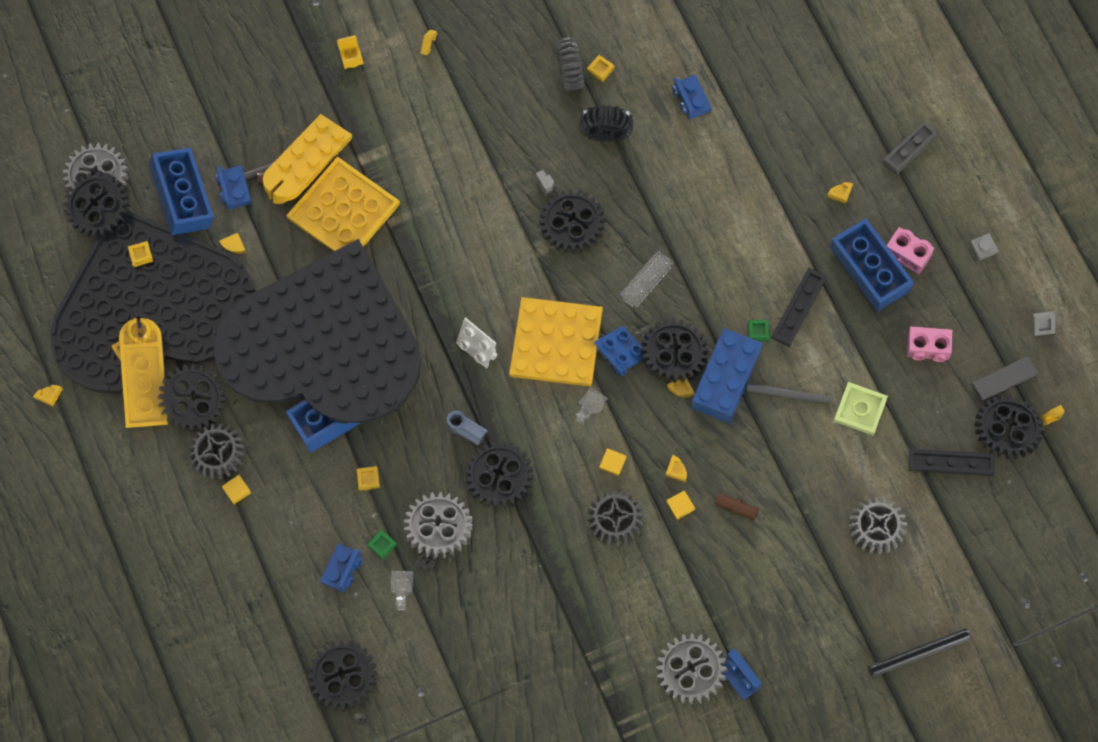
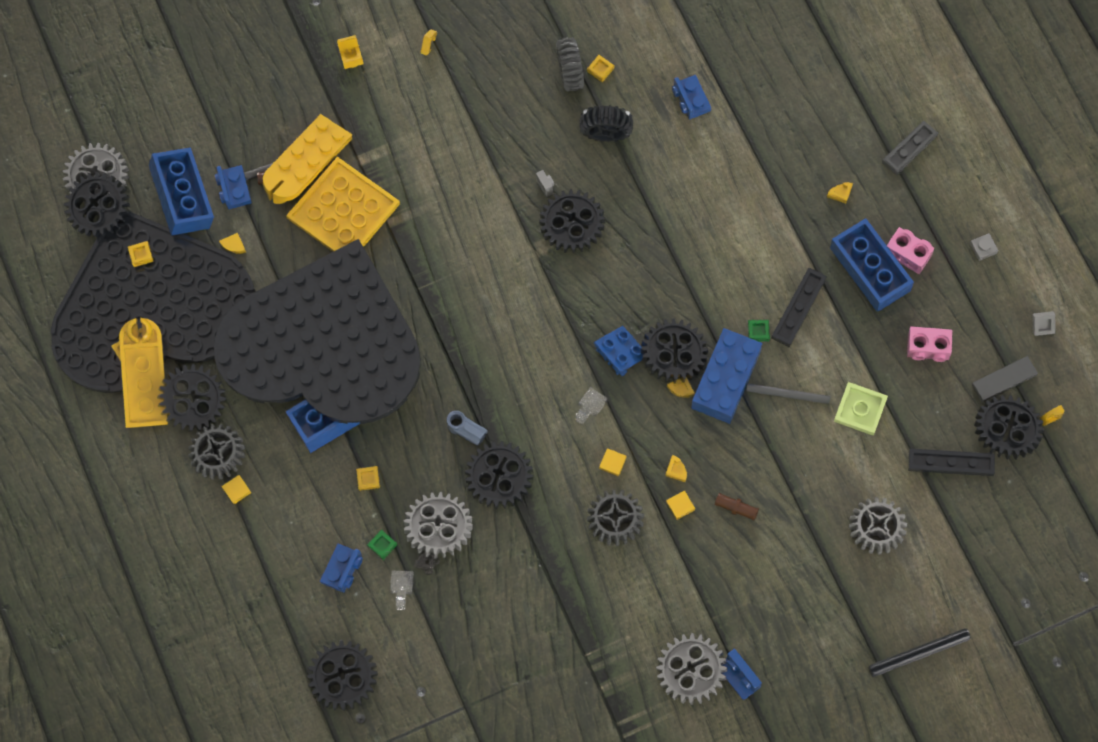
(48, 395): yellow tile -> none
(476, 343): white hinge -> none
(556, 341): yellow plate -> none
(646, 279): clear plate -> none

